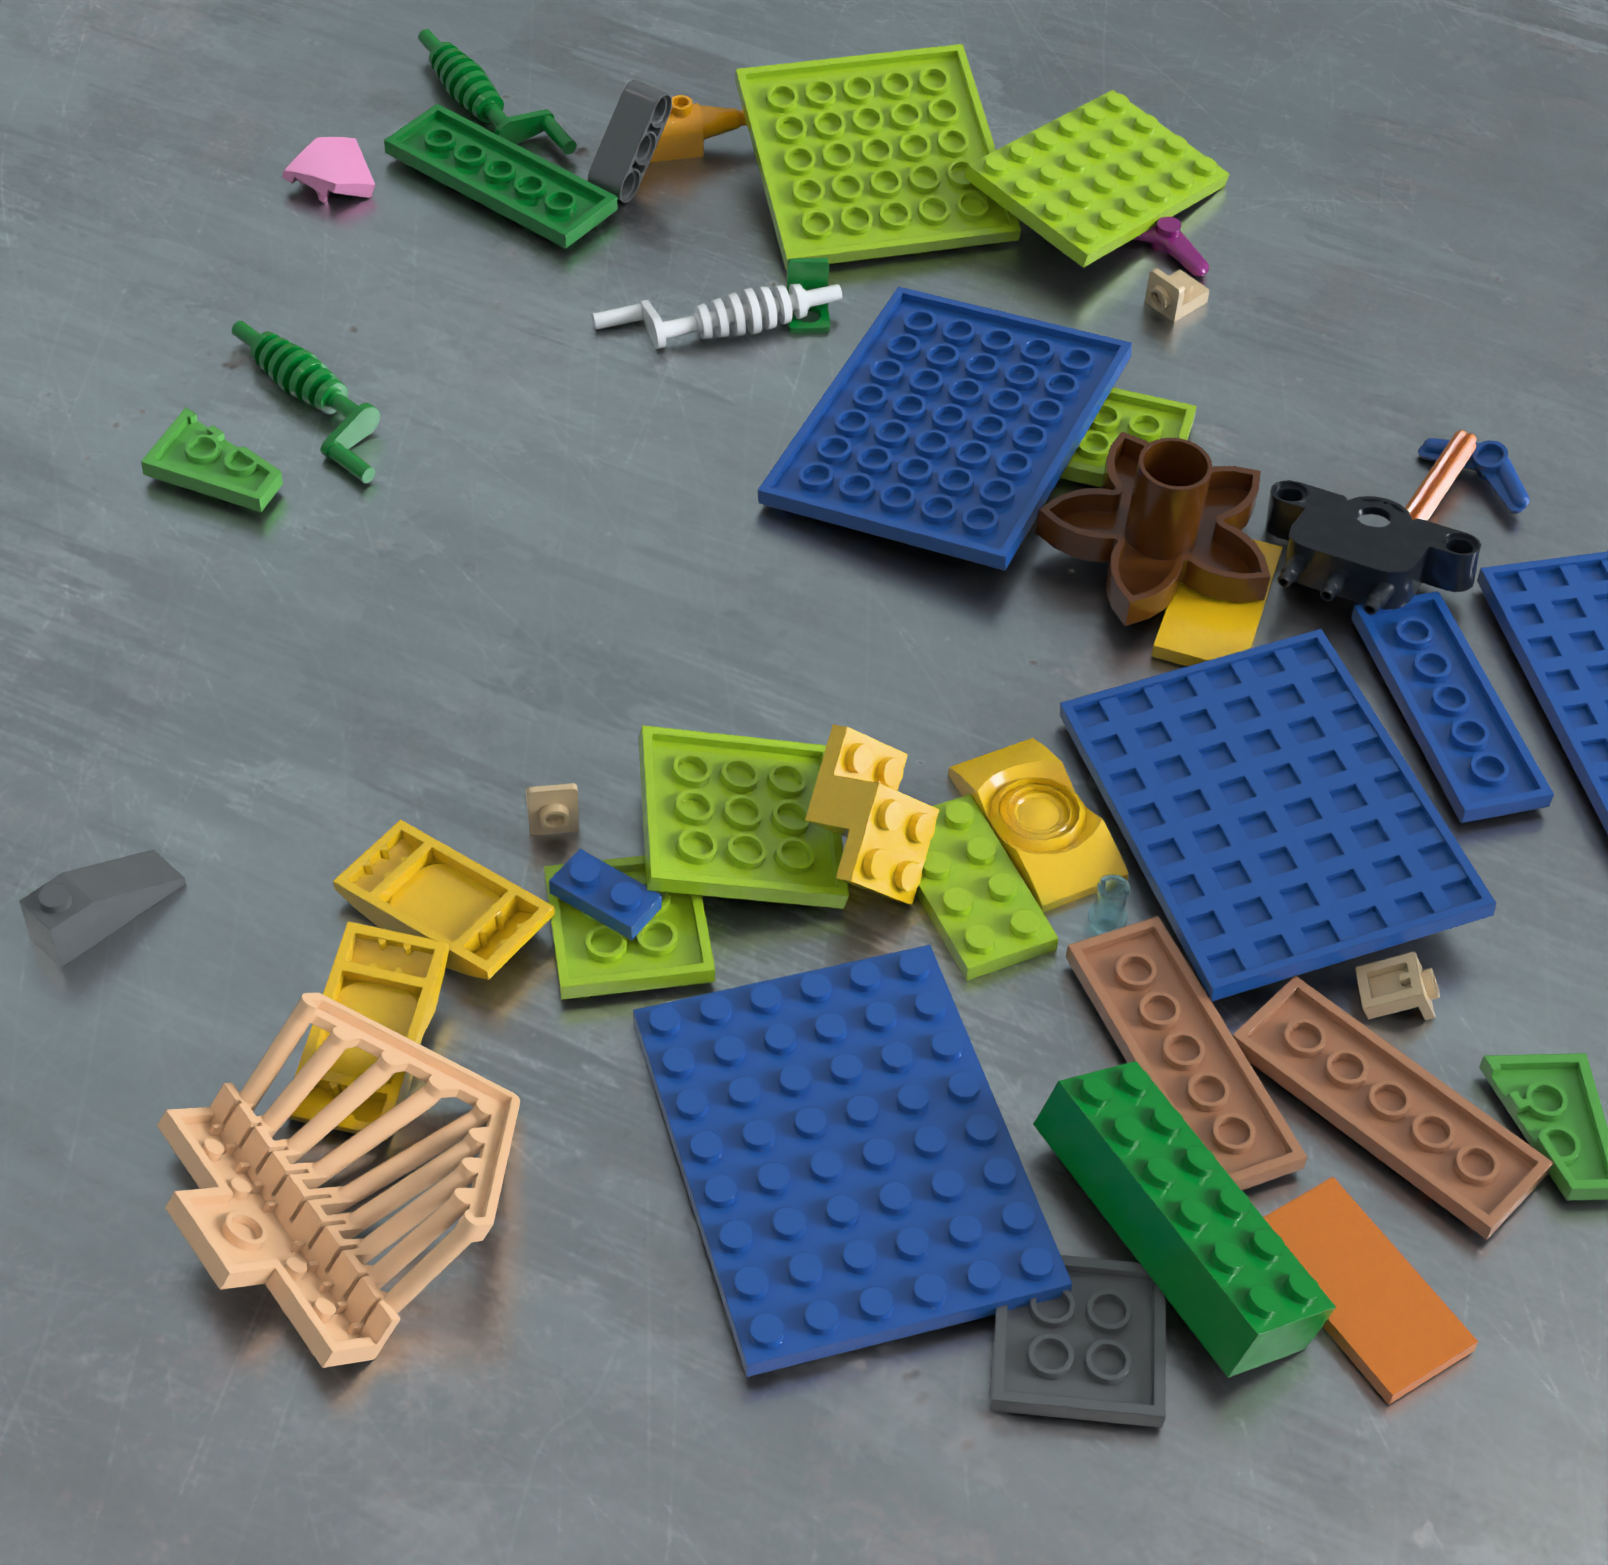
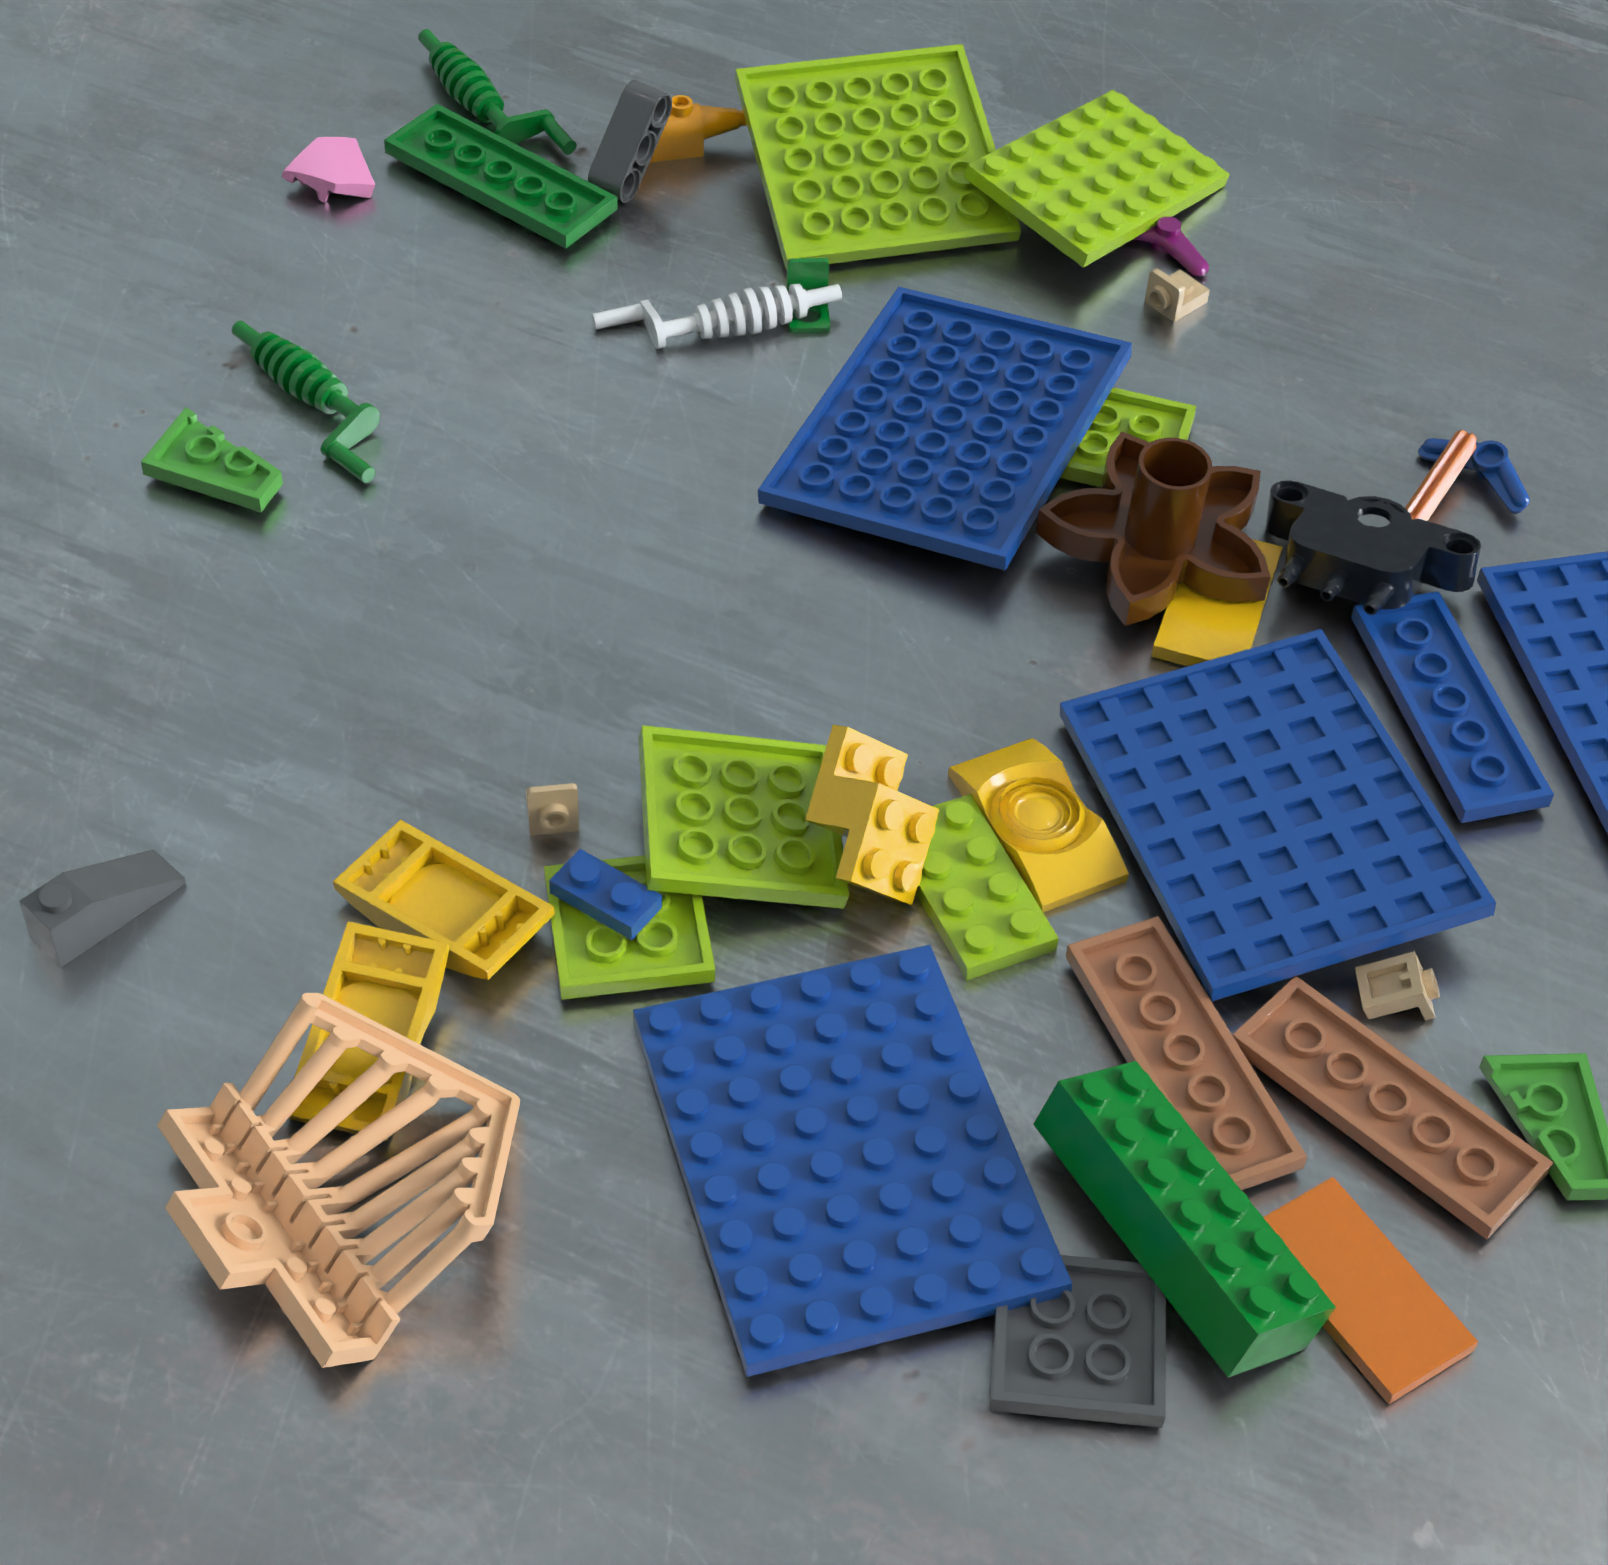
(1109, 908): clear light blue pin -> none

